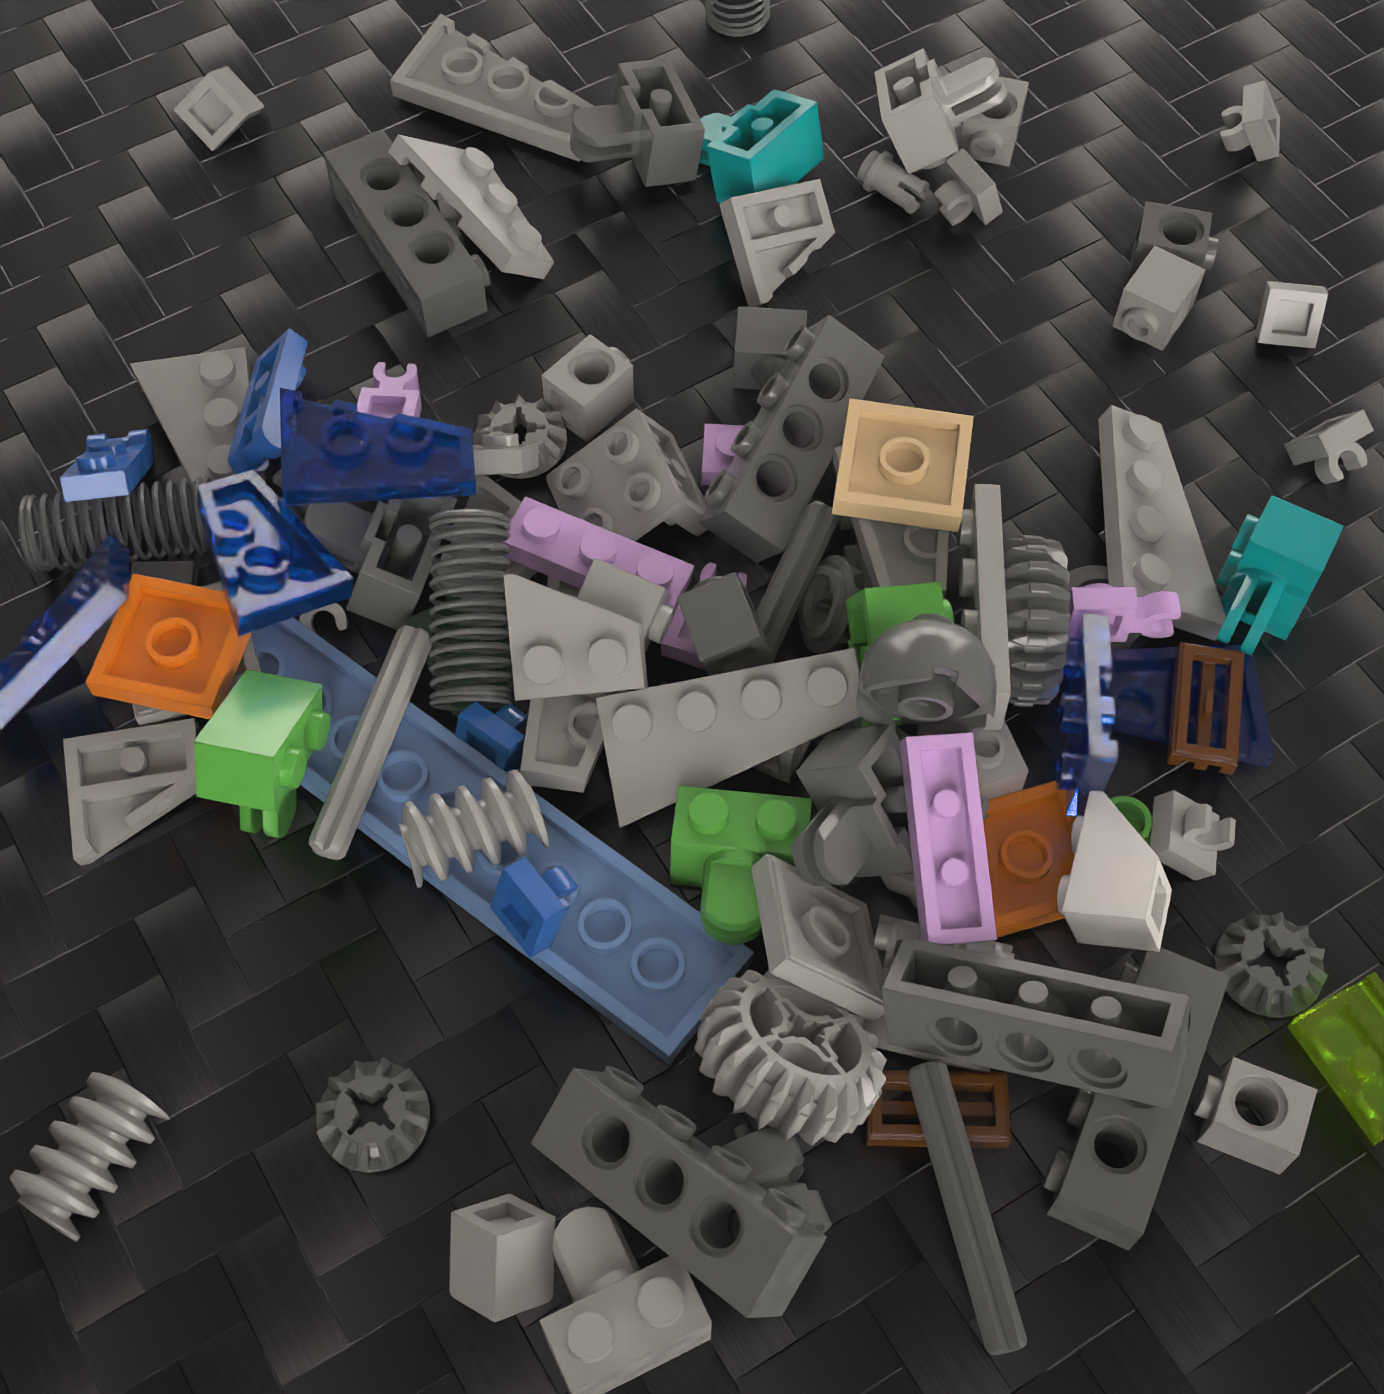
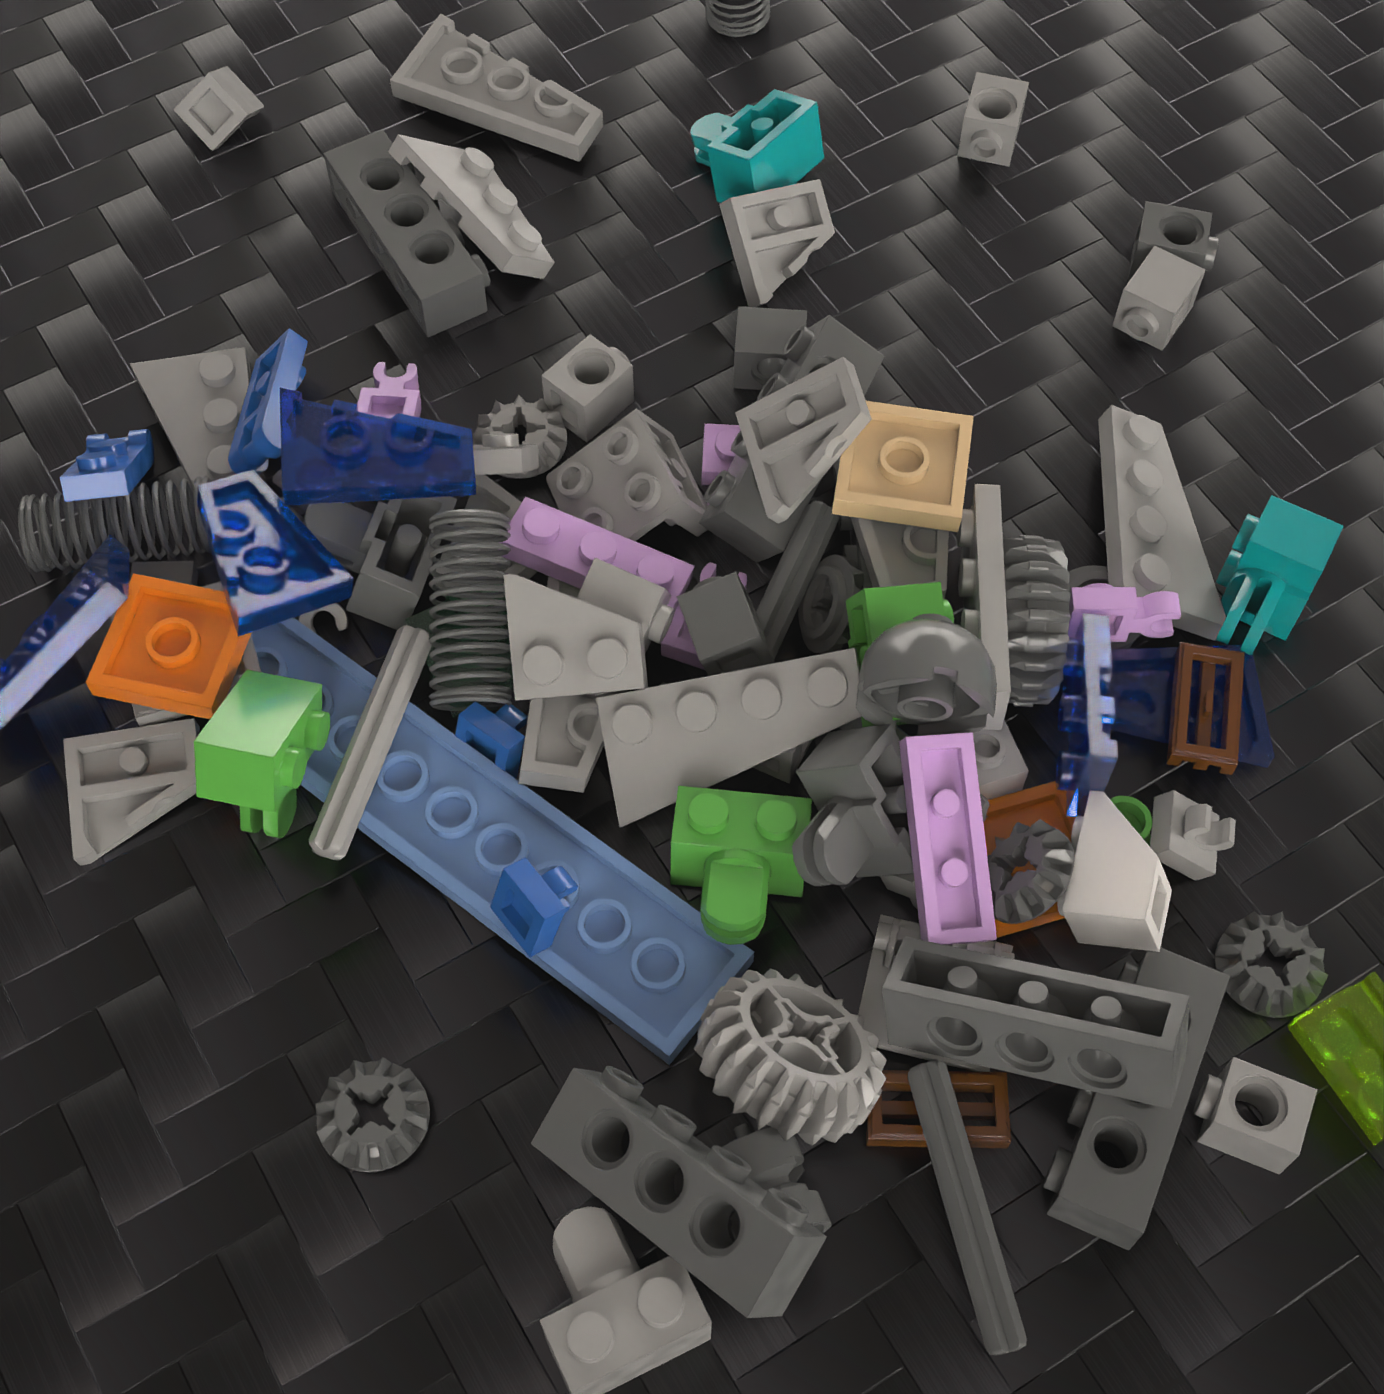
(85, 1152): light grey piece -> none
(471, 826): light grey piece -> none
(502, 1257): light grey panel -> none
(646, 122): dark grey brick -> none
(802, 433): none -> light grey wing
(818, 938): light grey tile -> none
(888, 178): light grey pin -> none
(925, 108): light grey brick -> none
(967, 191): light grey tile -> none
(1029, 892): none -> dark grey gear
(1253, 123): light grey tile -> none
(1291, 314): light grey tile -> none
(1328, 442): light grey tile -> none

